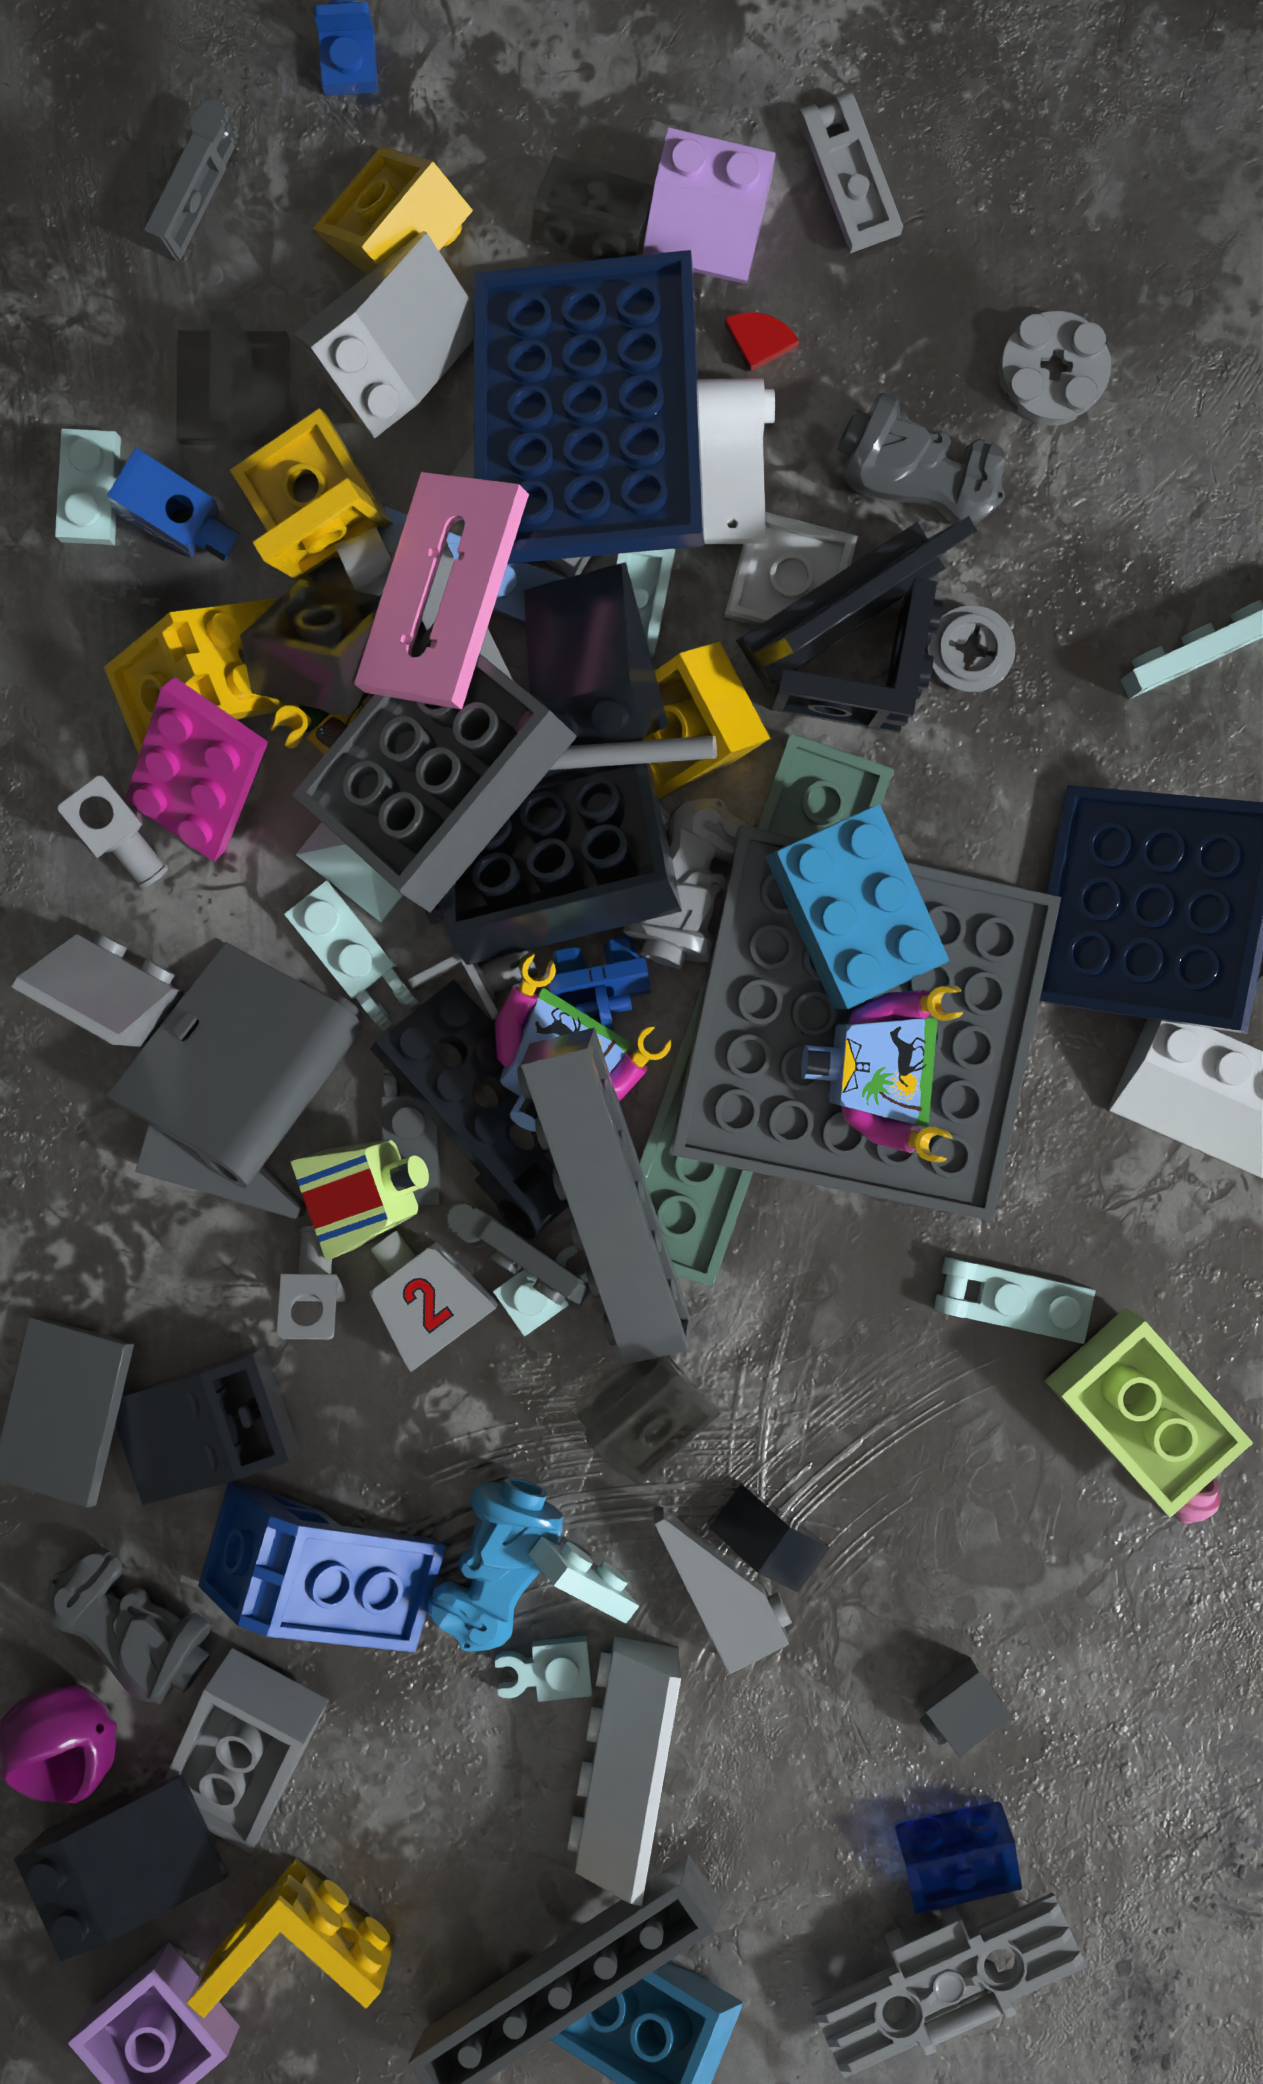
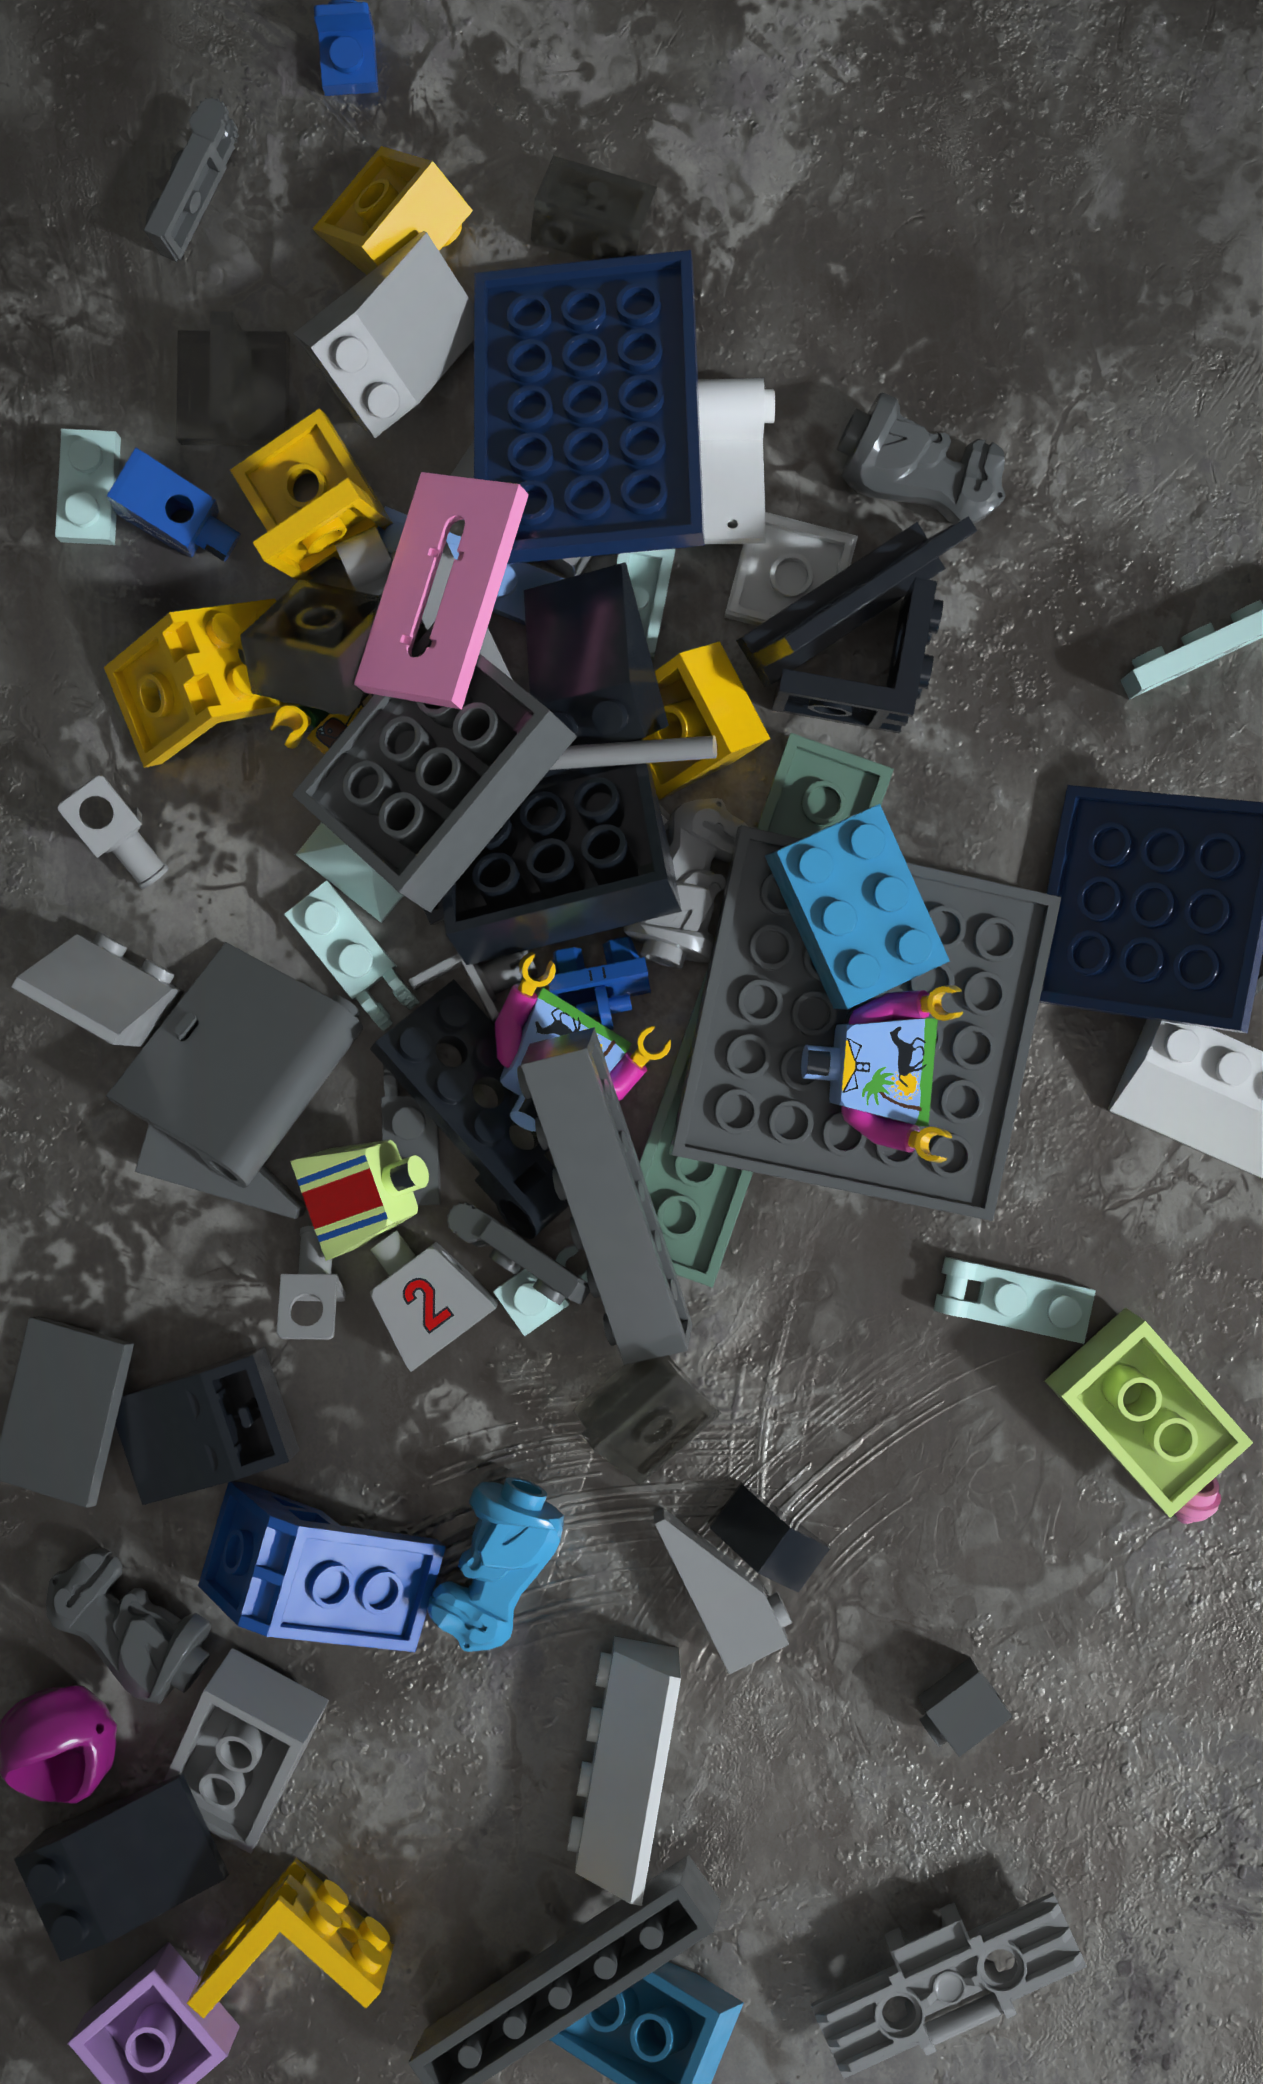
(195, 769): dark pink plate -> none
(557, 1669): light aqua plate -> none
(577, 1575): light aqua plate -> none
(709, 202): lavender slope -> none
(760, 338): red tile -> none
(851, 172): light grey plate -> none
(959, 1857): clear blue bracket -> none
(993, 637): light grey gear -> none
(1078, 345): light grey plate -> none

